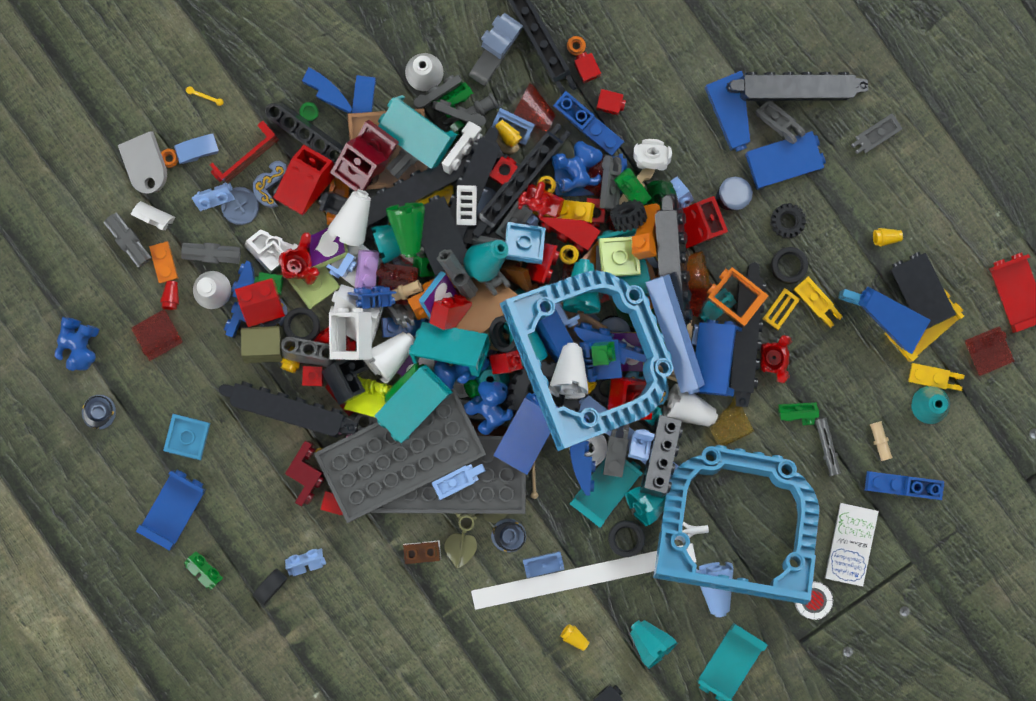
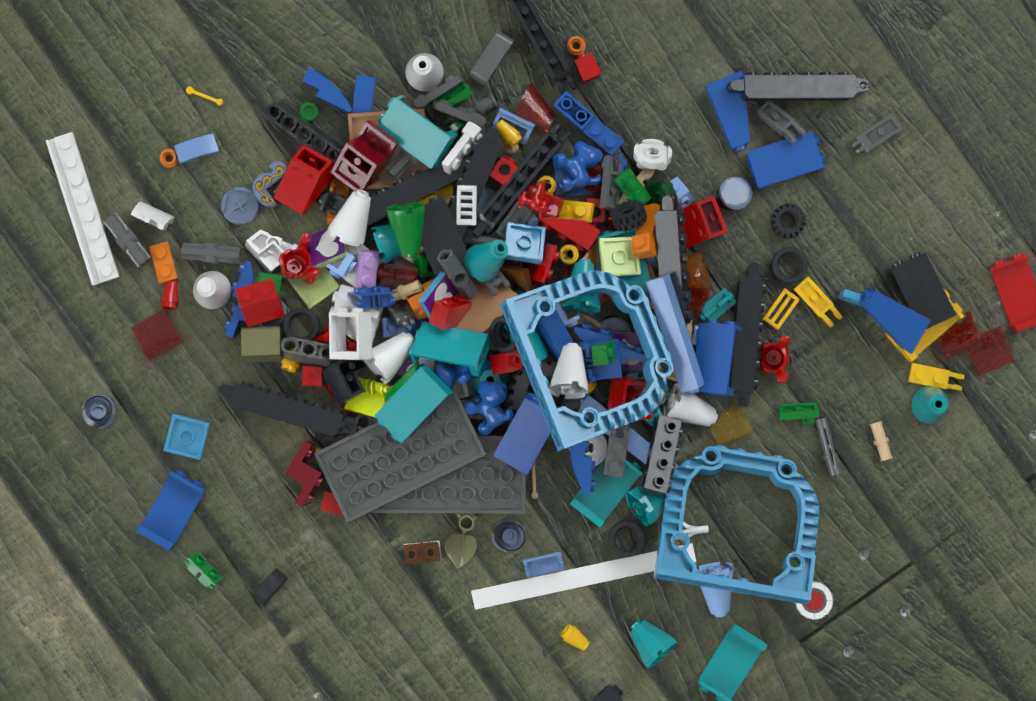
(80, 357): blue animal -> none
(82, 208): none -> white plate
(144, 162): light grey tile -> none
(211, 198): light blue hinge -> none
(250, 157): red panel -> none
(296, 563): light blue hinge -> none
(457, 480): light blue hinge -> none
(471, 388): green tile -> none
(501, 35): sand blue brick -> none
(610, 102): red brick -> none
(640, 444): light blue bracket -> none
(761, 296): orange window -> none
(851, 544): white tile -> none
(886, 236): yellow cone -> none
(904, 485): blue slope -> none
(960, 337): none -> clear red slope

